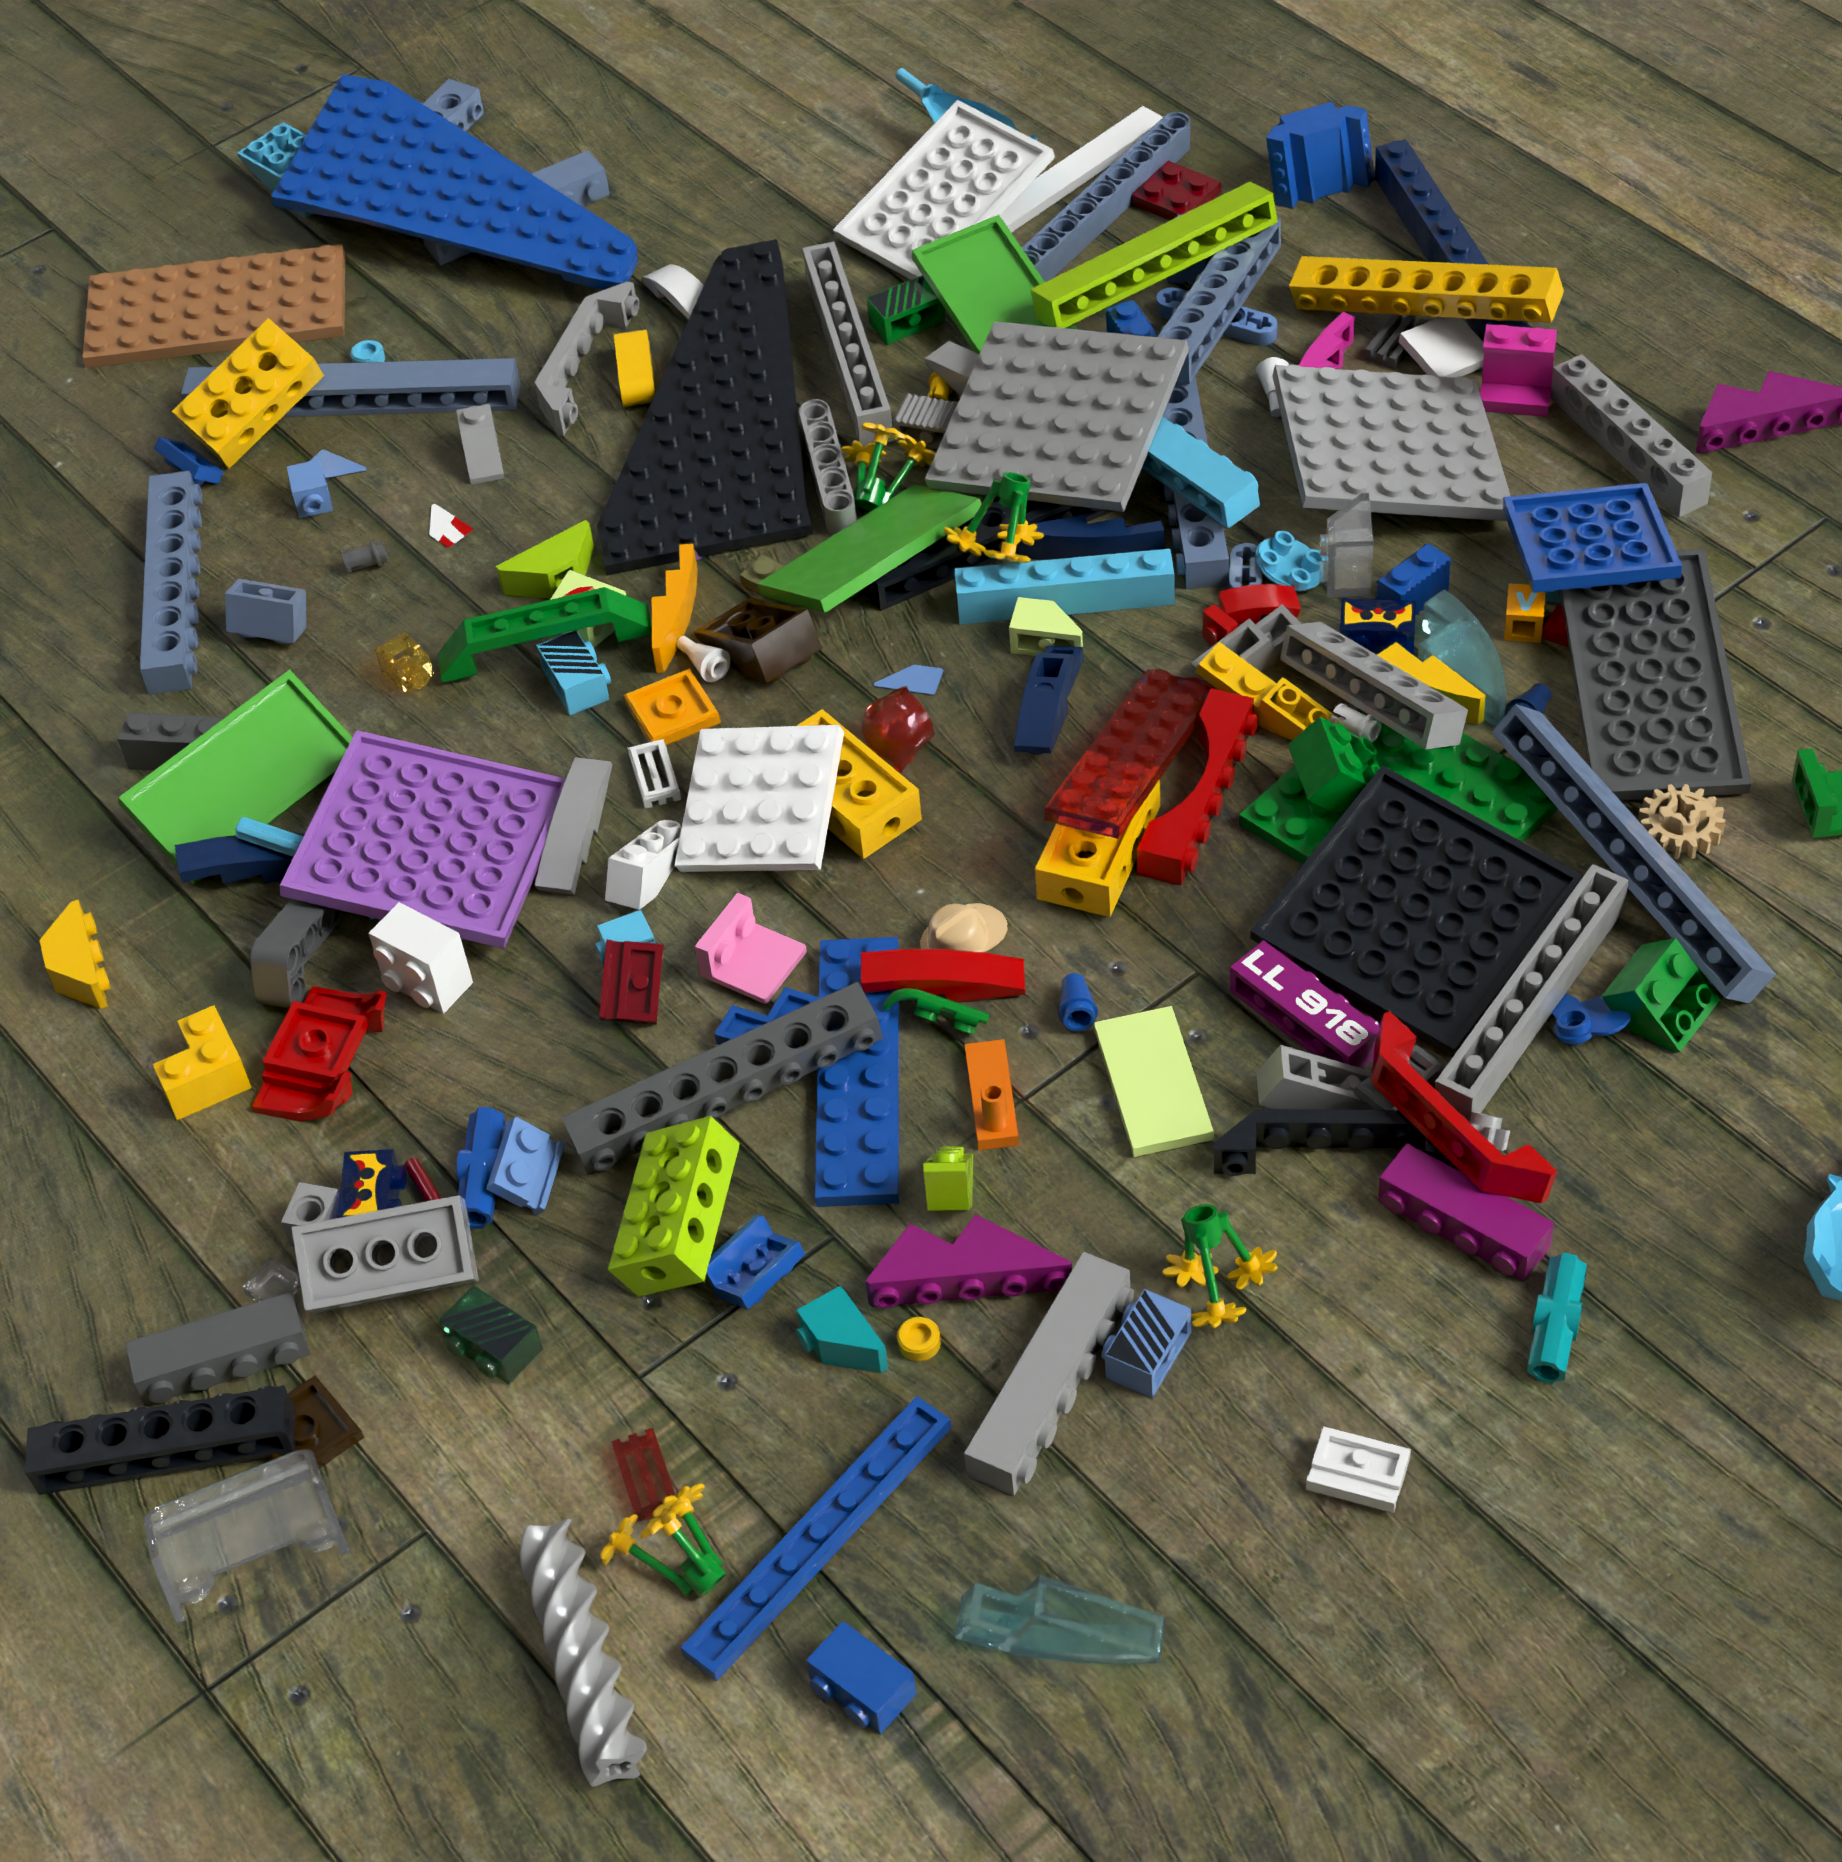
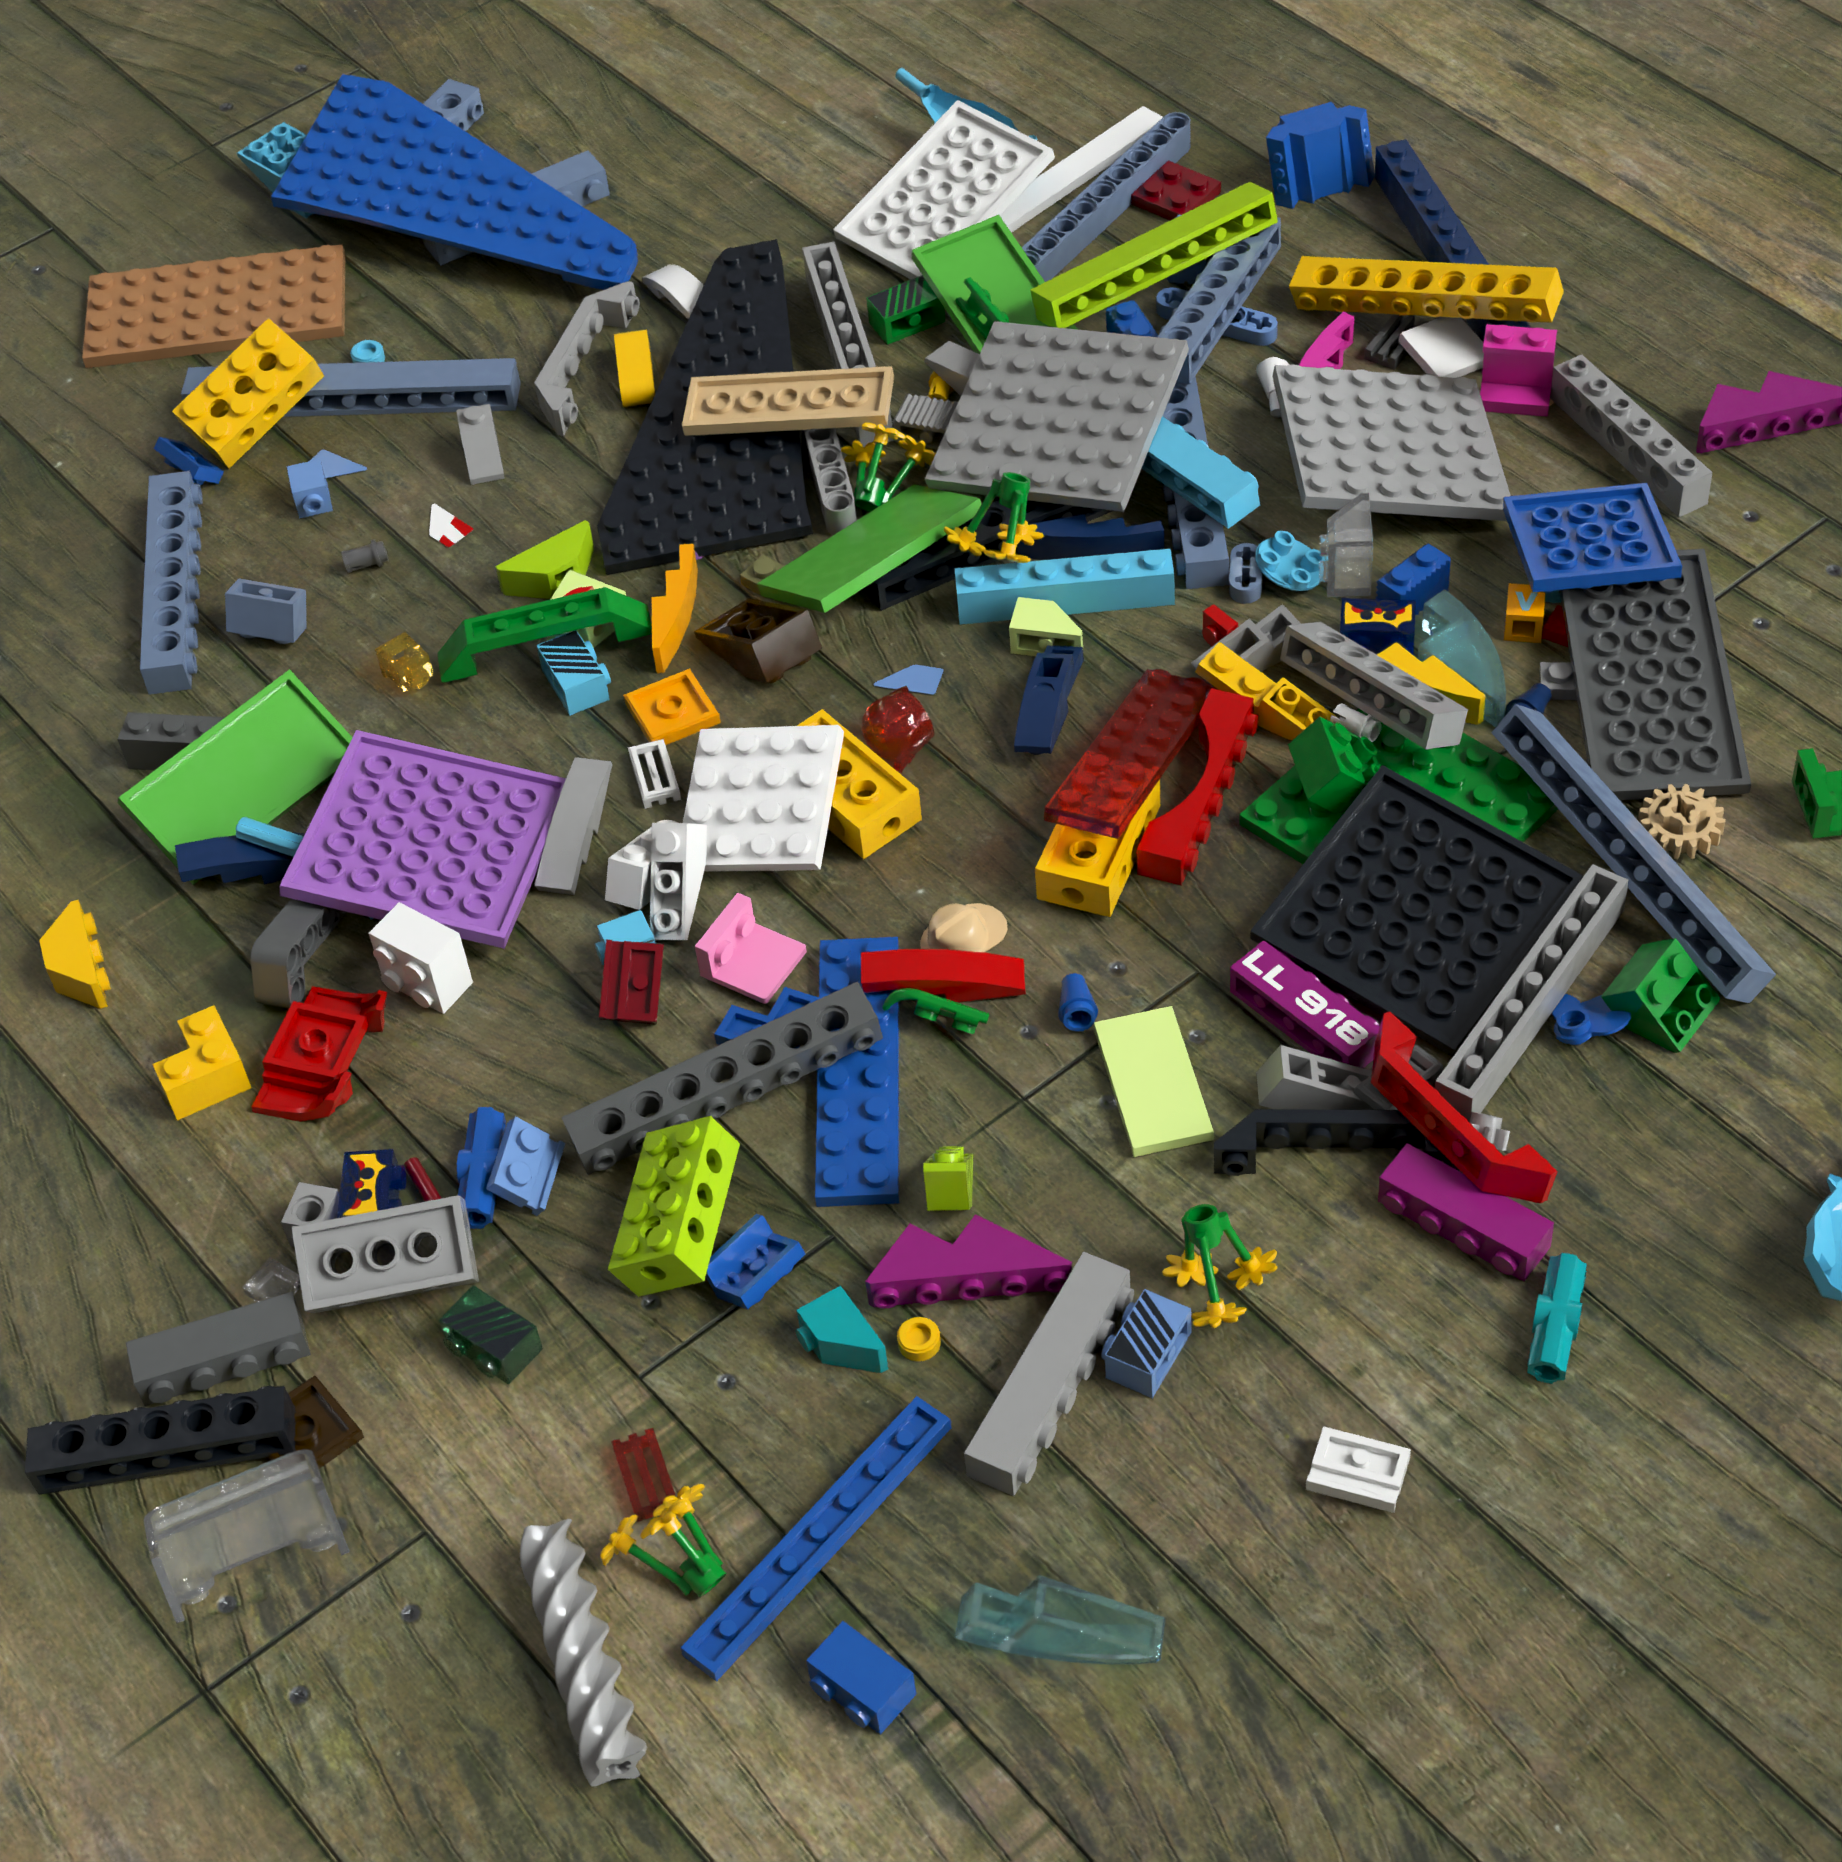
(676, 877): none -> white slope
(709, 661): white cone -> none
(788, 401): none -> tan plate
(978, 303): none -> green piece
(991, 1095): orange piece -> none
(1255, 600): red slope -> none
(1559, 679): none -> light grey plate

